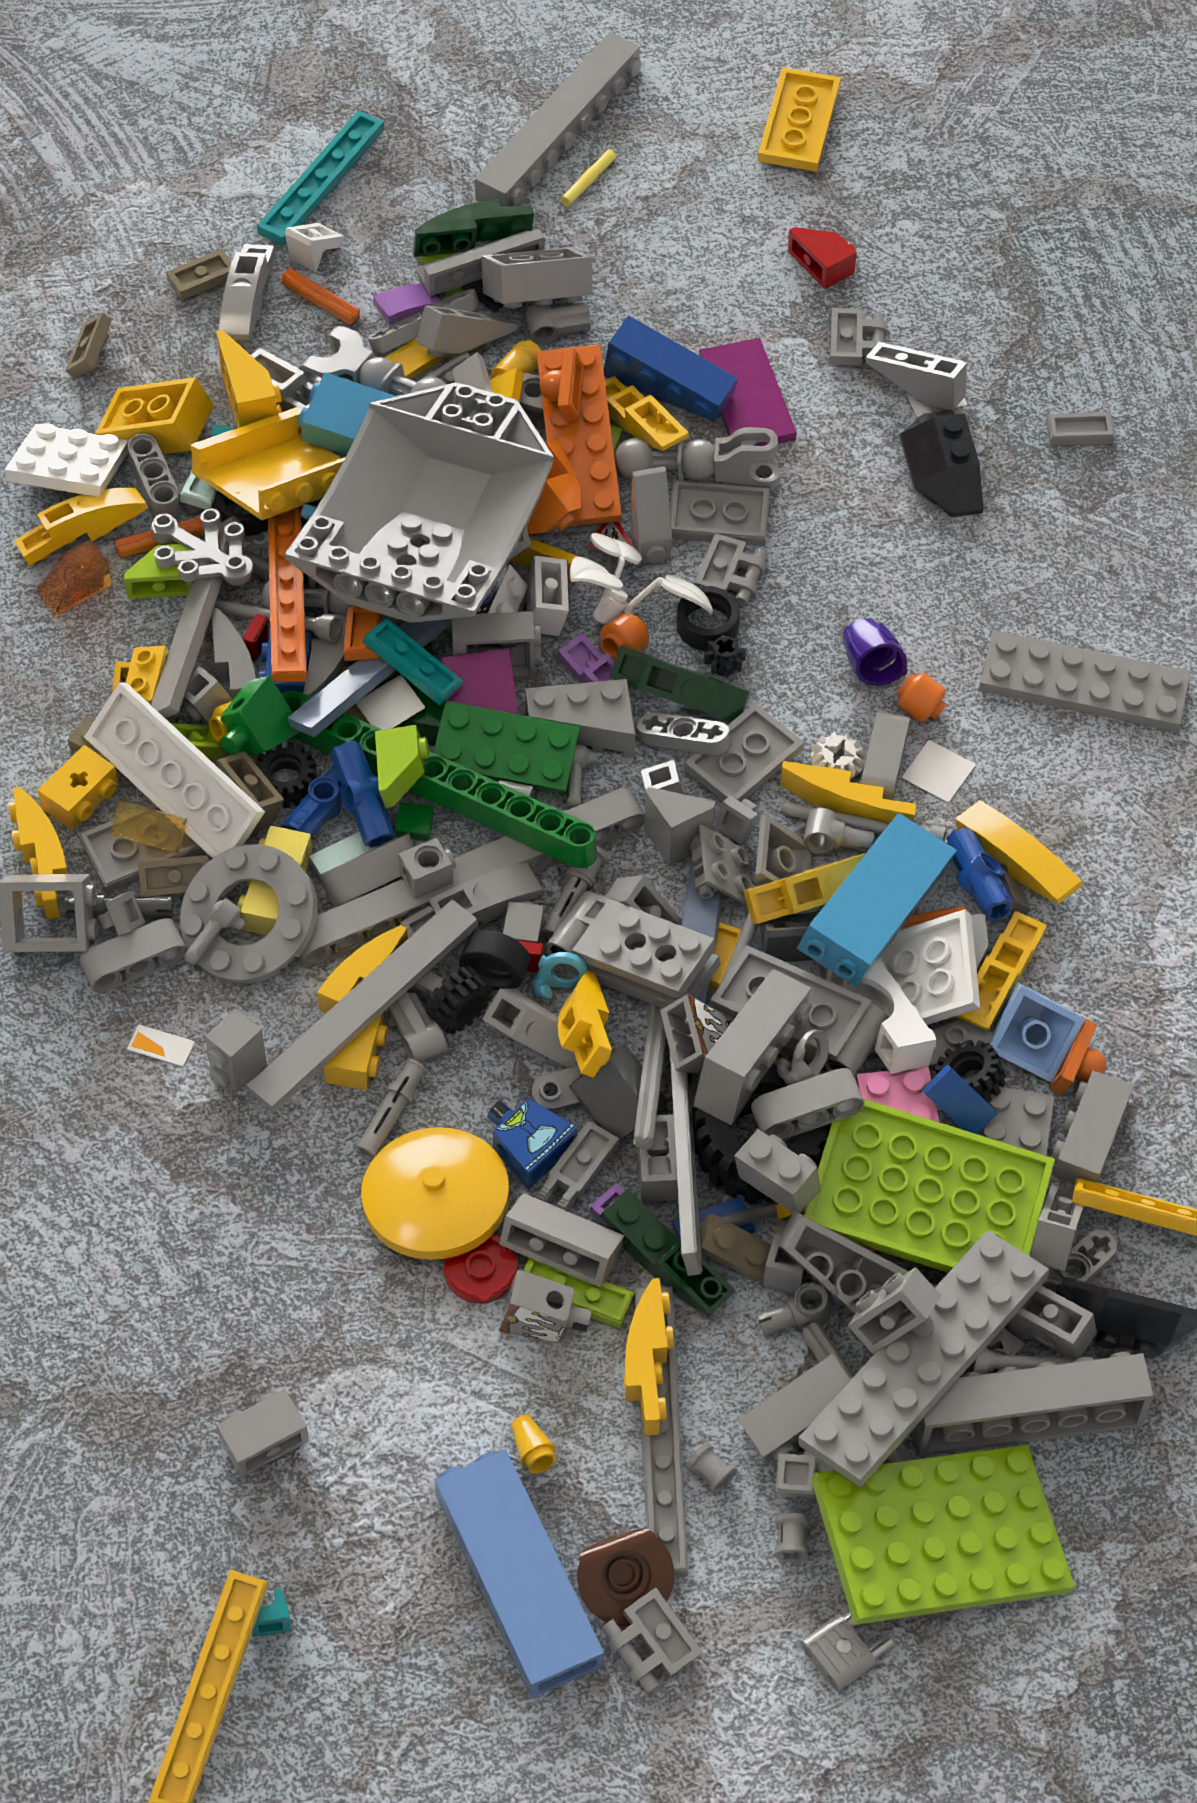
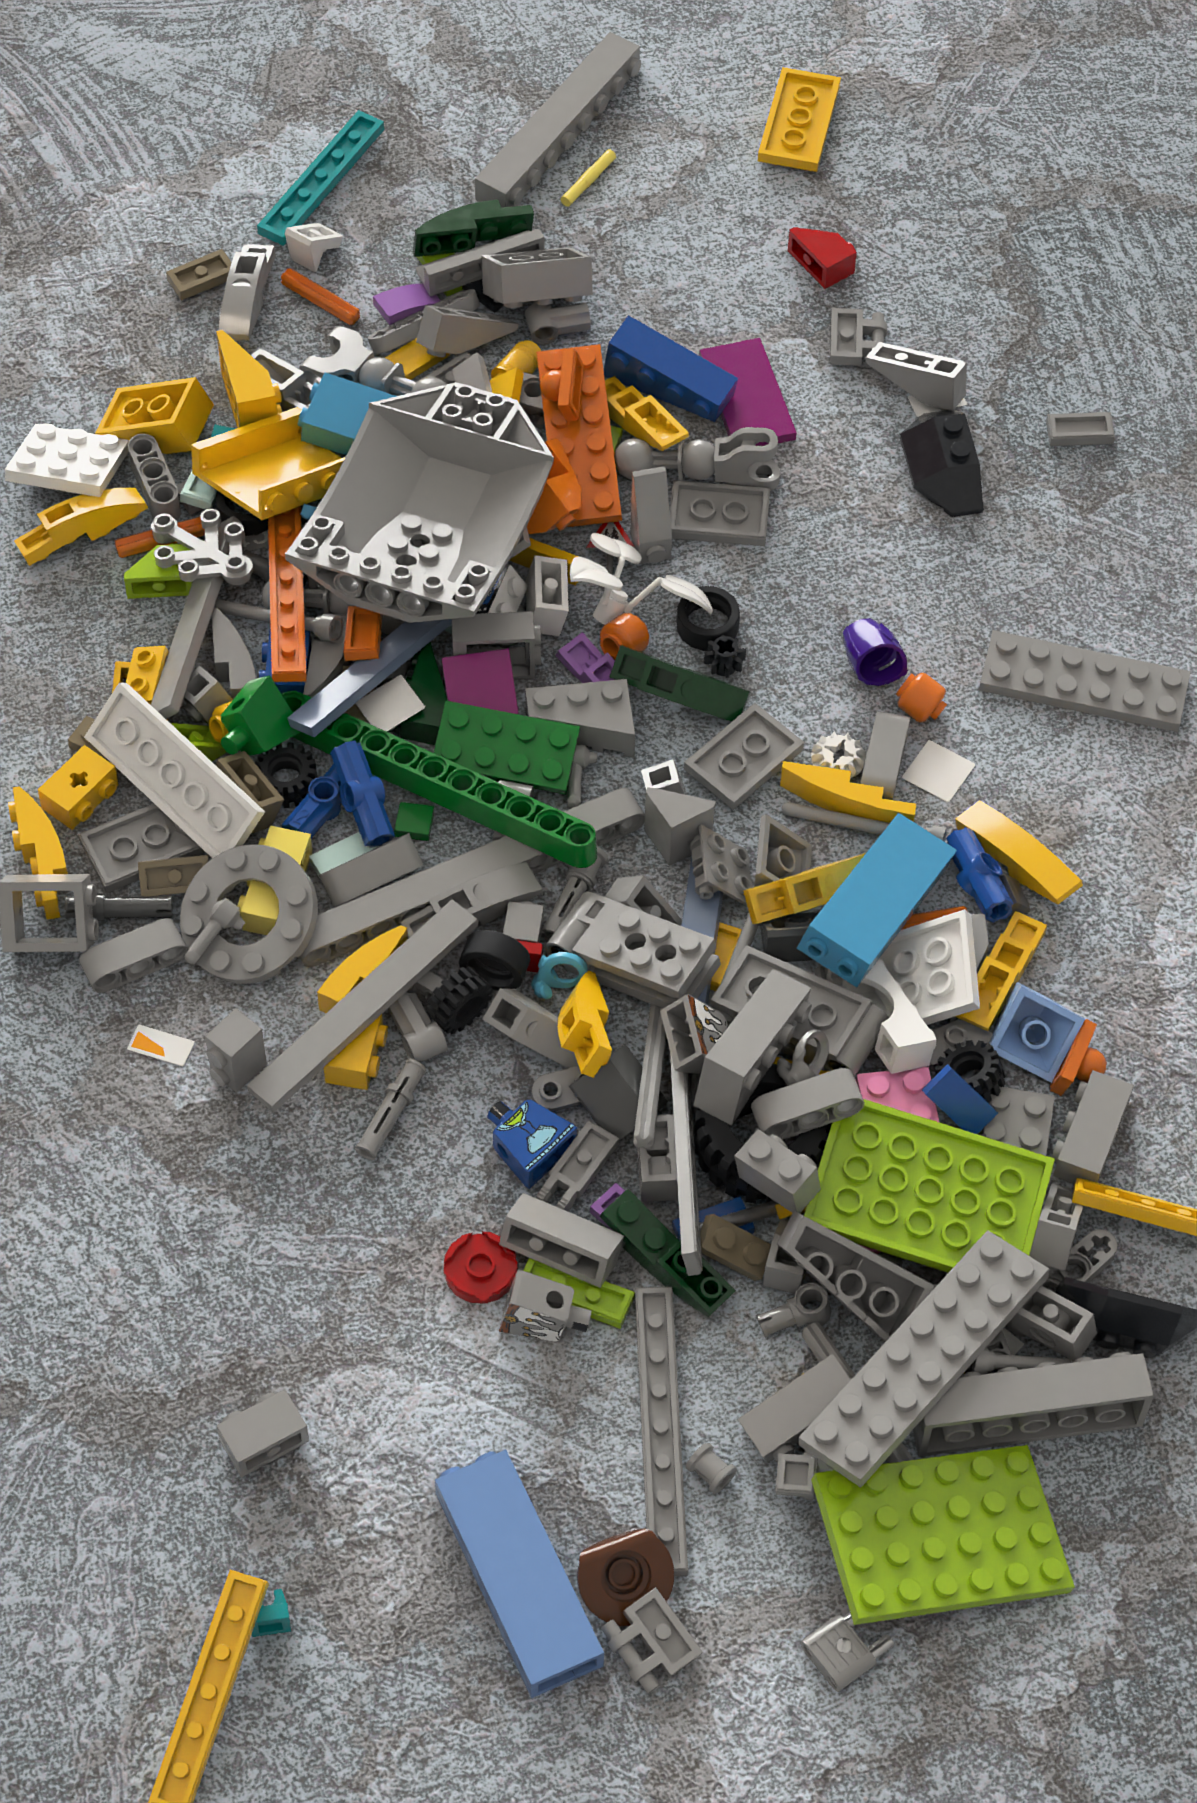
(75, 578): clear orange slope -> none
(88, 346): dark tan plate -> none
(122, 913): light grey tile -> none
(148, 826): clear yellow plate -> none
(255, 635): red tile -> none
(399, 761): lime slope -> none
(413, 661): teal tile -> none
(426, 880): light grey brick -> none
(435, 1193): yellow dish -> none
(533, 1446): yellow cone -> none
(645, 1353): yellow slope -> none
(706, 737): light grey beam -> none
(722, 563): light grey plate -> none
(736, 819): light grey tile -> none
(792, 1537): light grey bush -> none
(826, 832): light grey pin -> none
(894, 1309): light grey brick -> none

